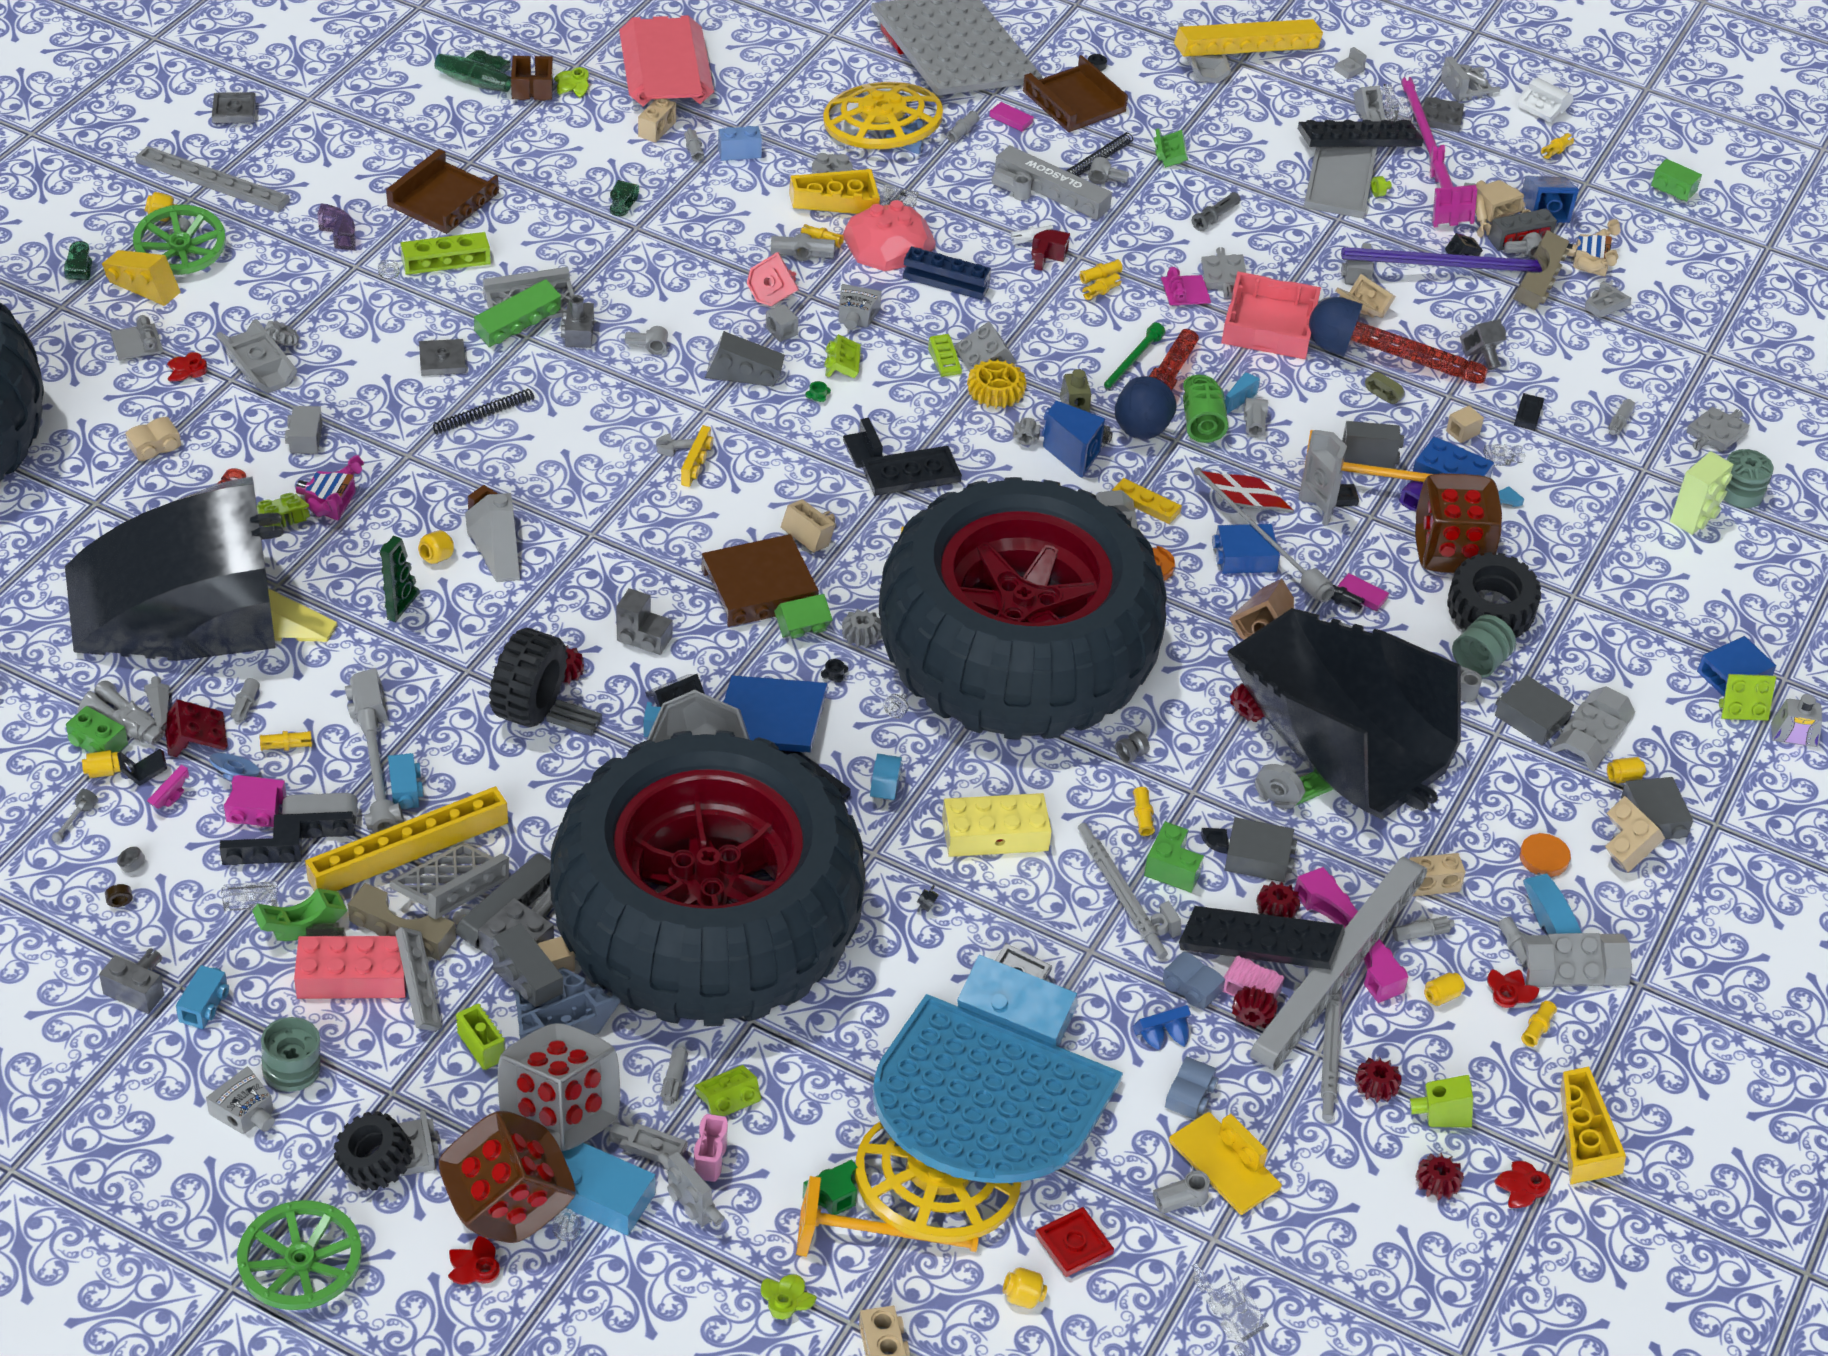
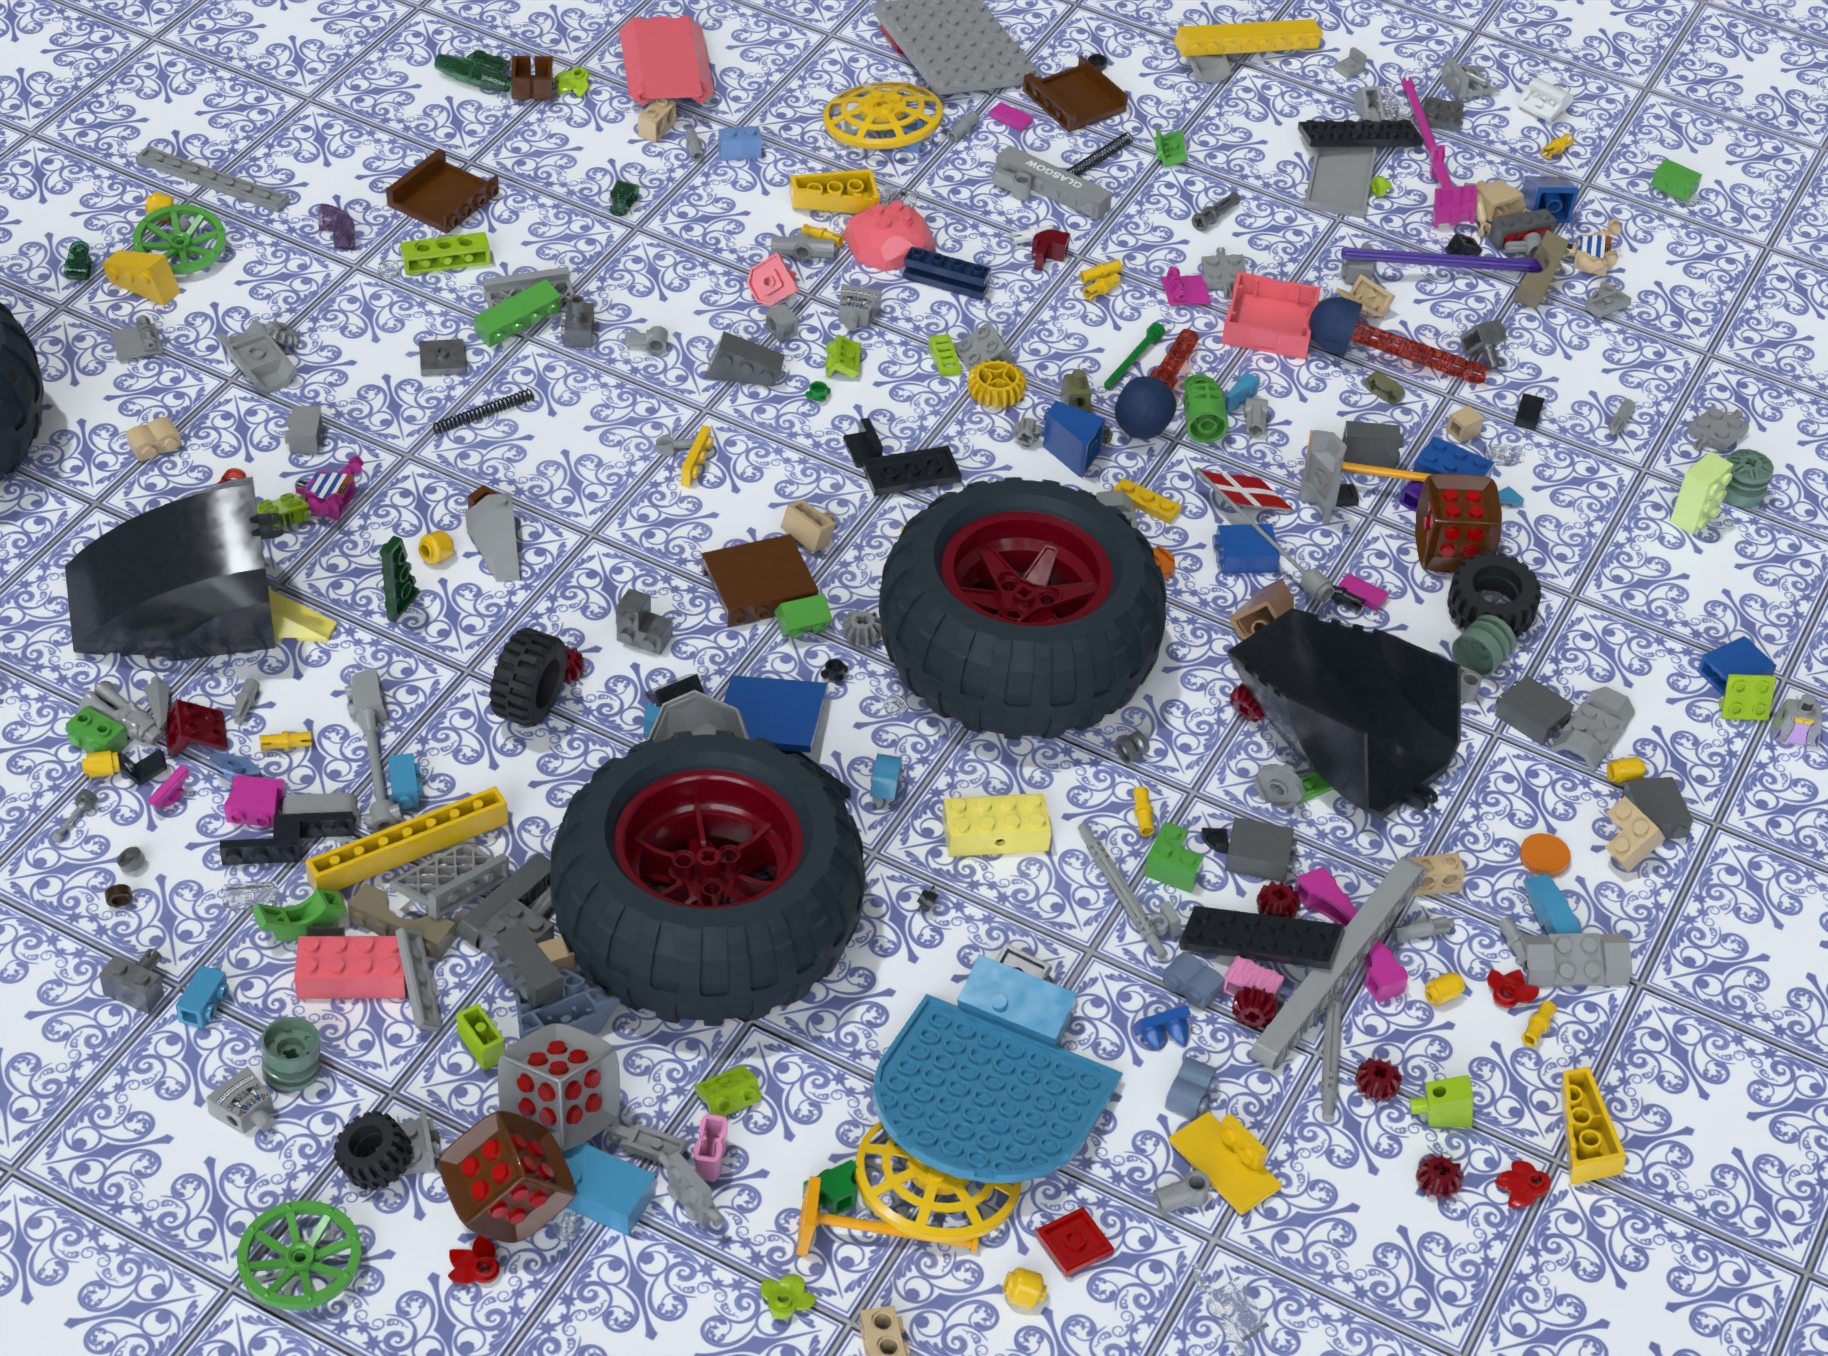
(187, 366): red plate -> none
(234, 107): flat silver plate -> none
(576, 714): dark grey tile -> none
(673, 1079): light grey piece -> none
(826, 162): light grey plate -> none
(1102, 171): light grey axle -> none

